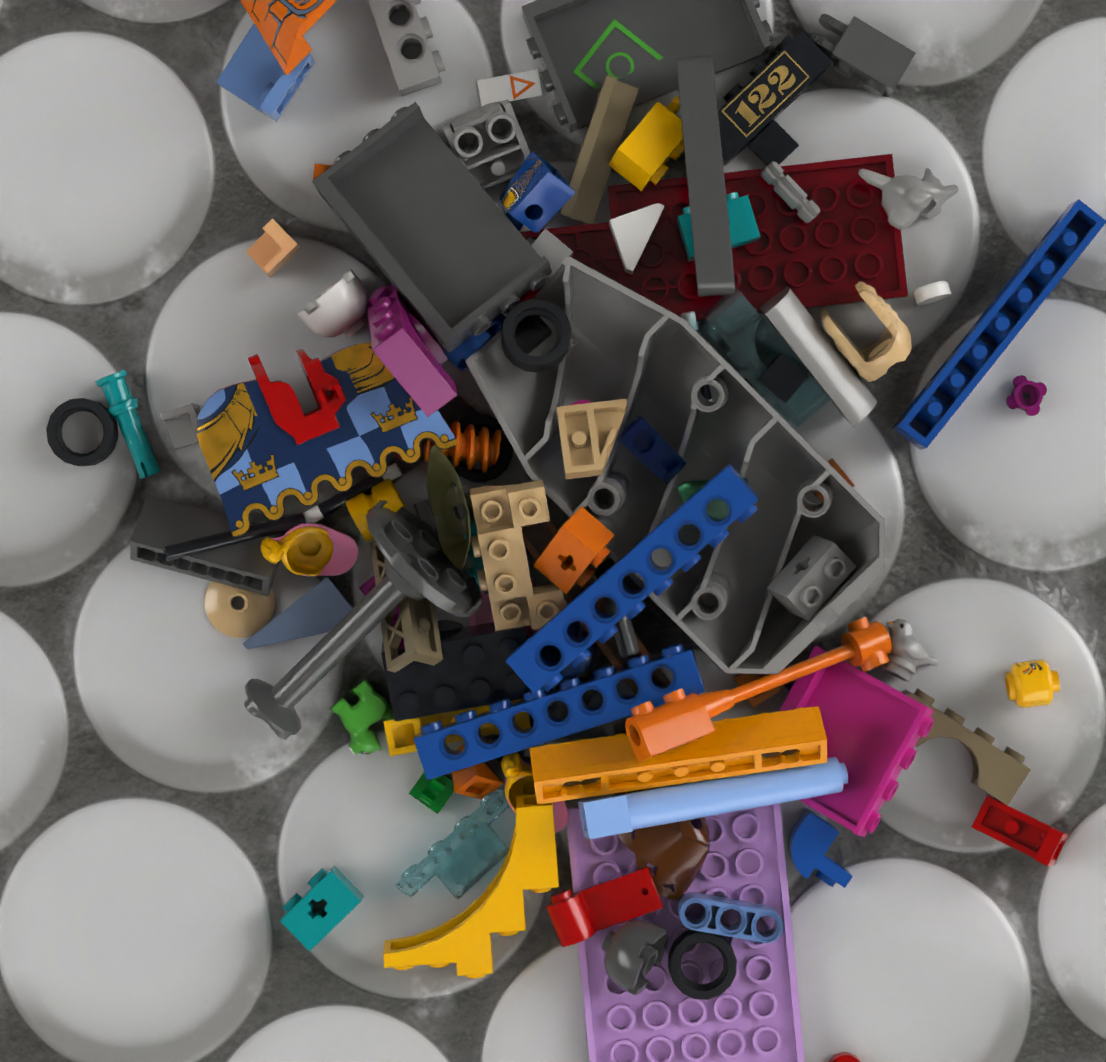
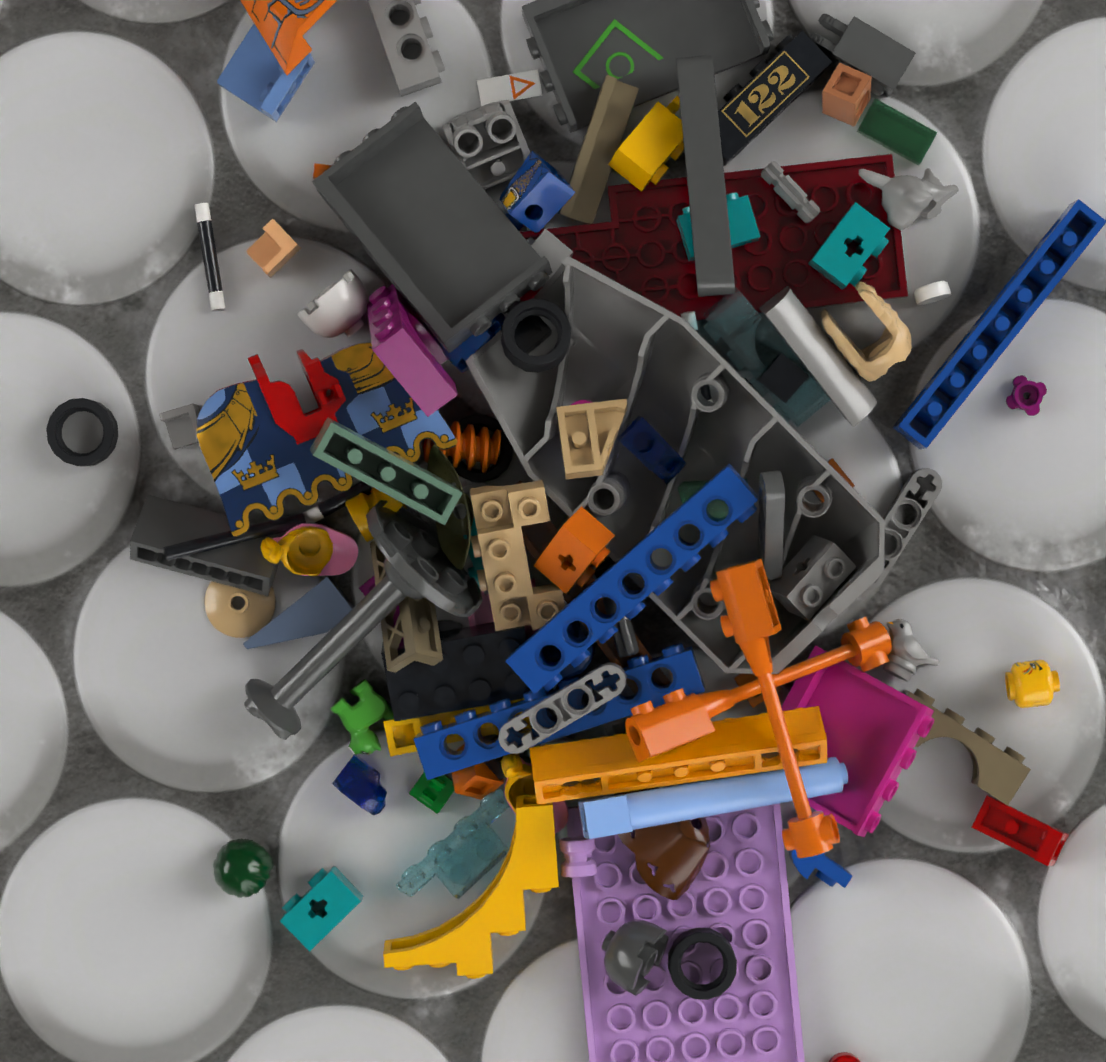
(123, 407): teal pin -> none
(209, 256): none -> black bar
(242, 867): none -> dark green hair
(362, 785): none -> clear blue rock
(385, 471): none -> sand green brick
(565, 712): none -> light grey beam
(577, 853): none -> lavender wheel
(603, 905): red door -> none
(633, 232): white slope -> none
(743, 929): medium blue beam -> none
(751, 621): none -> orange bar
(771, 522): none -> dark grey beam
(773, 144): black tile -> none
(831, 256): none -> teal brick
(846, 94): none -> nougat brick
(896, 132): none -> clear green tile
(901, 532): none -> light grey beam

